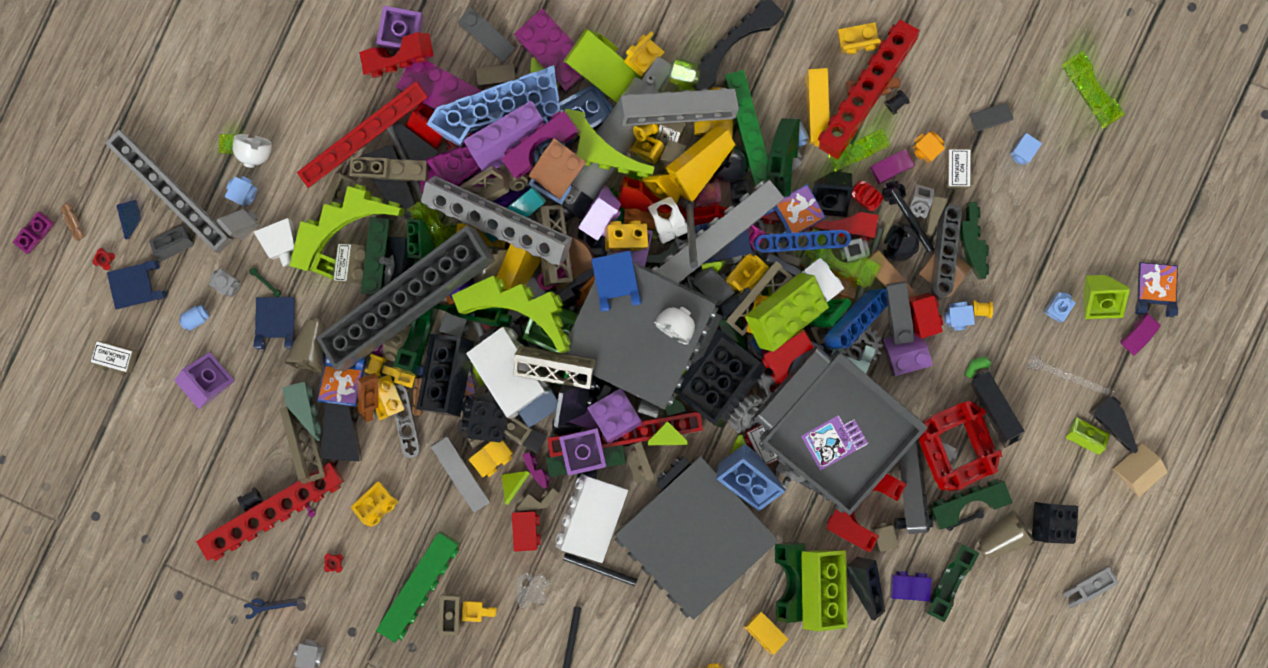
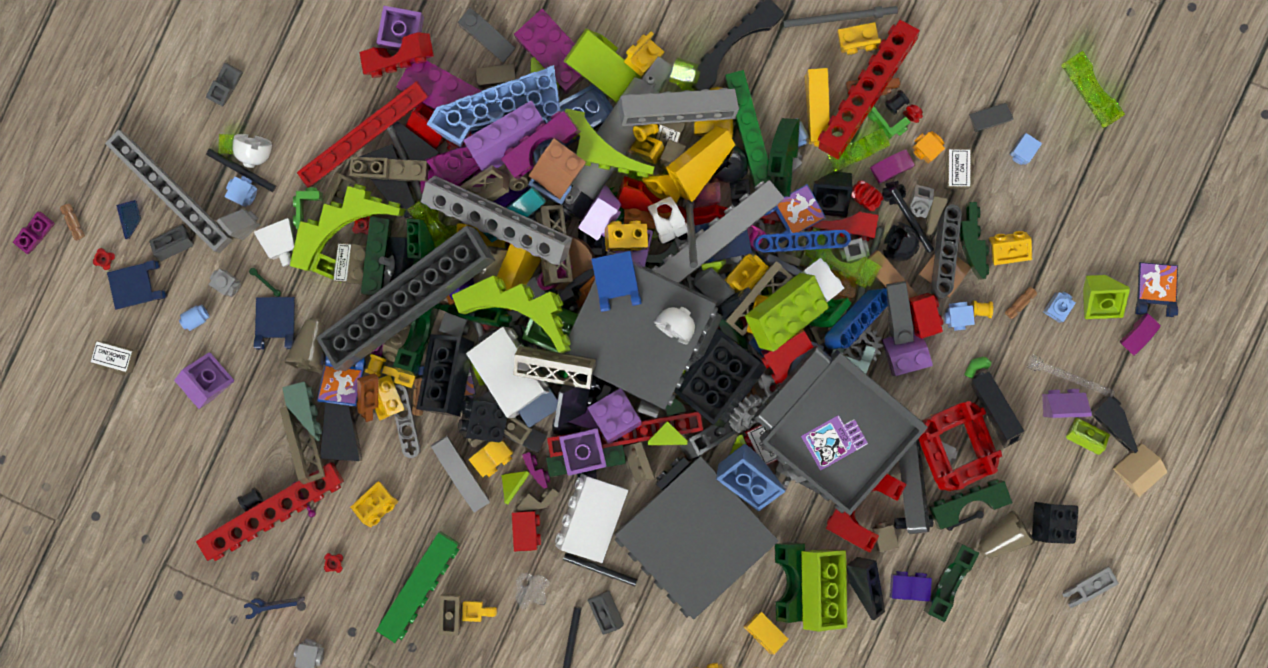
(224, 84): none -> dark grey slope
(241, 170): none -> black bar
(309, 194): none -> bright green bracket
(357, 226): none -> red plate
(606, 612): none -> dark grey slope
(706, 440): none -> dark grey slope
(877, 12): none -> dark grey bar
(898, 128): none -> bright green bracket
(913, 113): none -> red plate
(1011, 248): none -> yellow bracket
(1021, 303): none -> medium nougat axle
(1065, 404): none -> medium lavender slope

